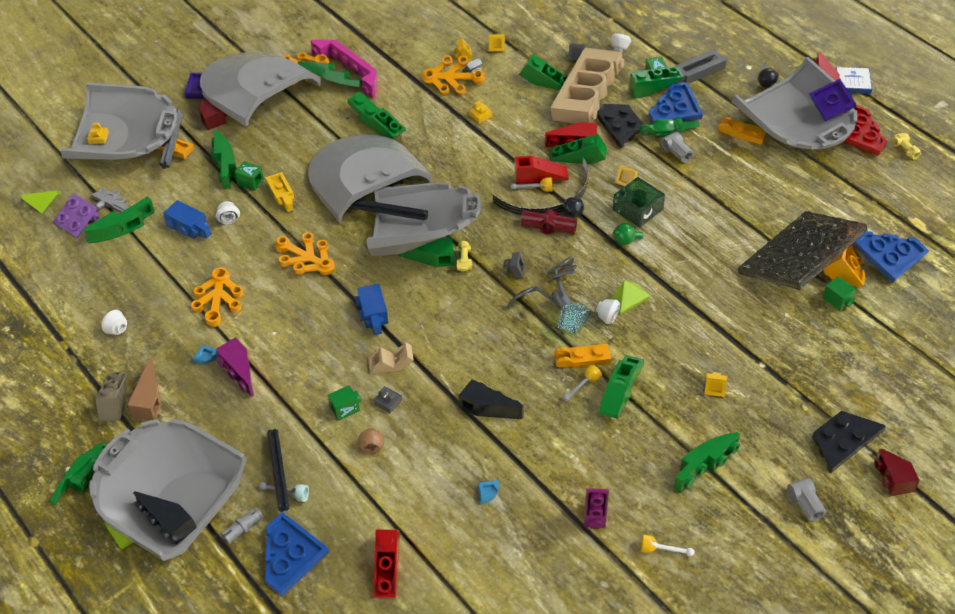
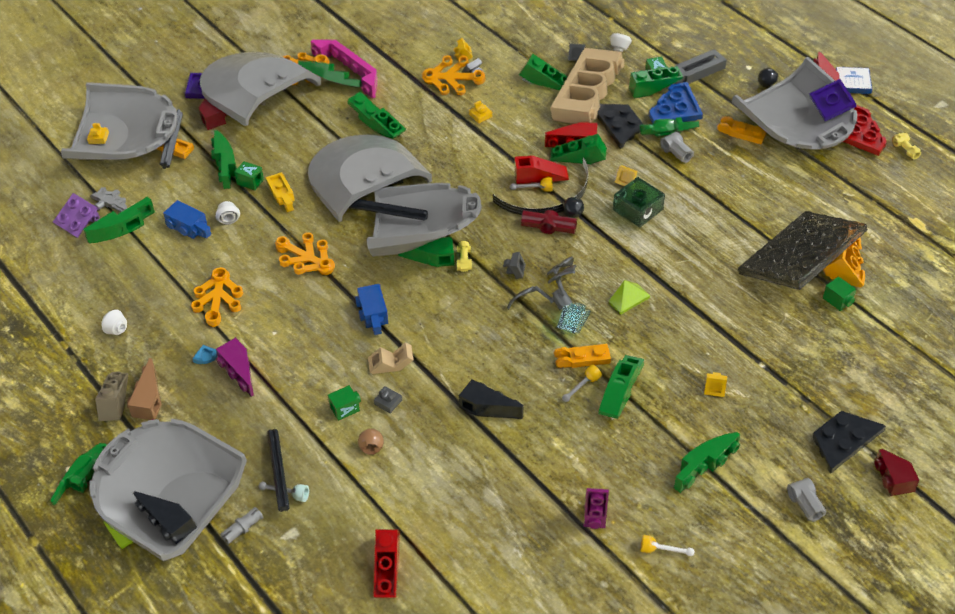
(41, 200): lime slope -> none
(290, 553): blue plate -> none
(488, 491): dark azure tile -> none
(496, 42): yellow tile -> none
(608, 310): white cone -> none
(625, 234): green piece -> none
(889, 253): blue plate -> none

